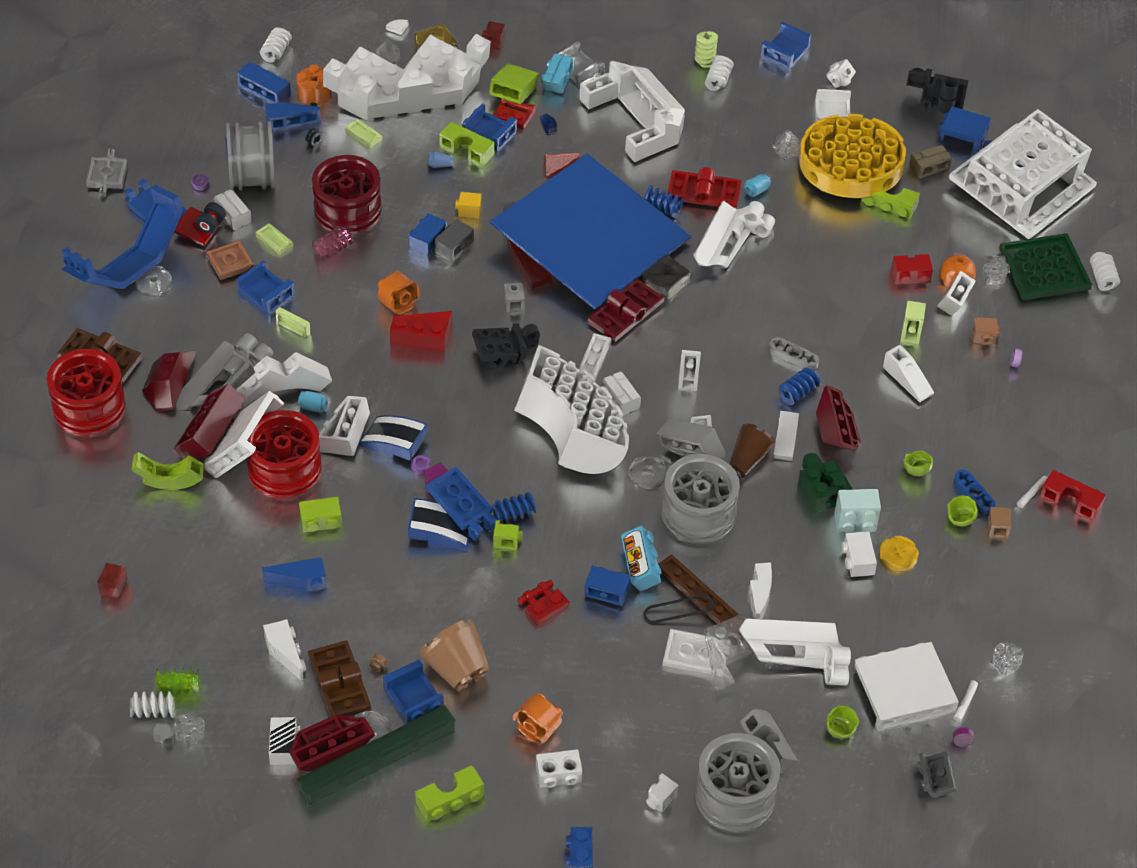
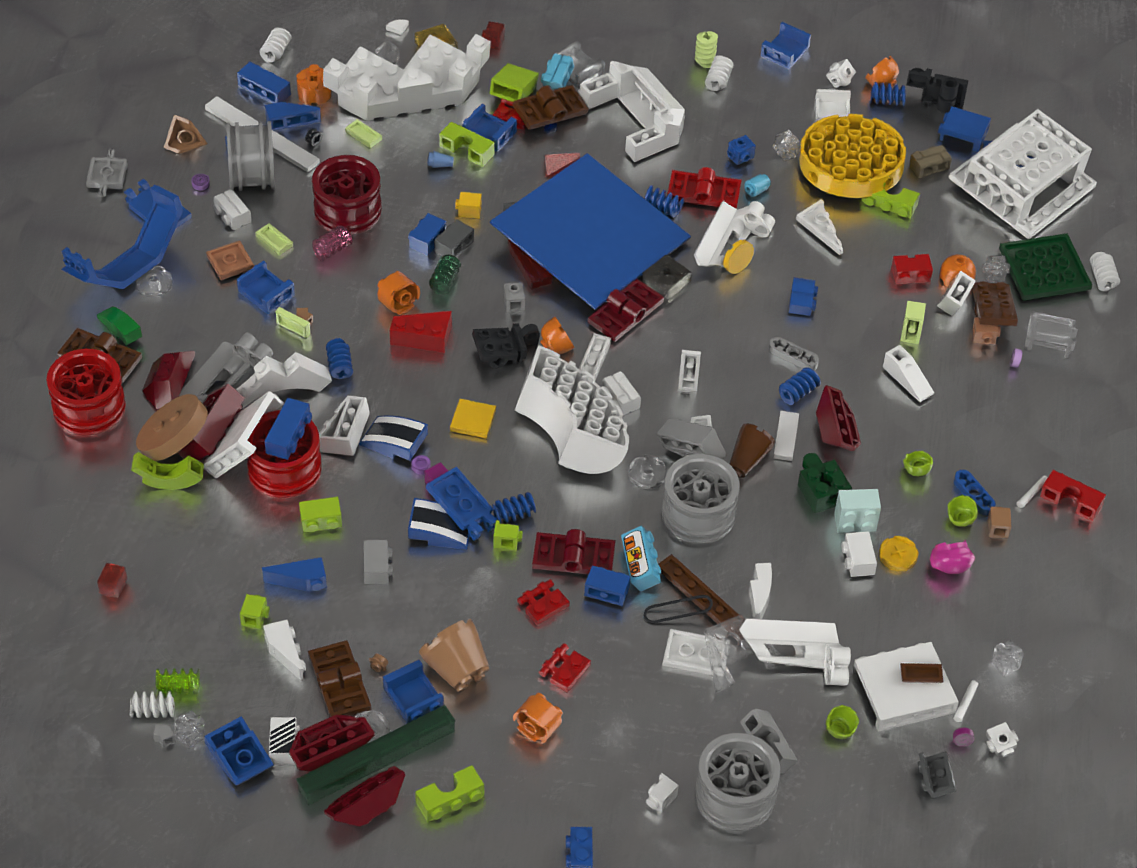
(120, 324): none -> green slope
(172, 427): none -> medium nougat brick
(183, 136): none -> medium nougat slope
(200, 225): plate -> none
(238, 751): none -> blue slope
(254, 611): none -> lime brick
(280, 144): none -> white tile
(288, 428): none -> blue brick
(304, 314): none -> medium nougat piece
(312, 401): medium azure brick -> none
(339, 359): none -> blue piece
(368, 798): none -> dark red wedge
(376, 562): none -> light grey brick
(444, 274): none -> clear green piece
(473, 418): none -> yellow tile
(550, 106): none -> reddish brown plate
(555, 337): none -> orange cylinder
(558, 764): white brick -> none
(569, 671): none -> red plate
(572, 552): none -> dark red plate
(738, 257): none -> yellow tile
(741, 150): none -> blue brick
(802, 296): none -> blue brick
(818, 222): none -> white wing
(884, 72): none -> orange cylinder
(888, 94): none -> blue piece
(921, 673): none -> reddish brown tile
(952, 558): none -> dark pink helmet
(994, 304): none -> reddish brown plate
(998, 733): none -> white brick
(1051, 332): none -> clear panel

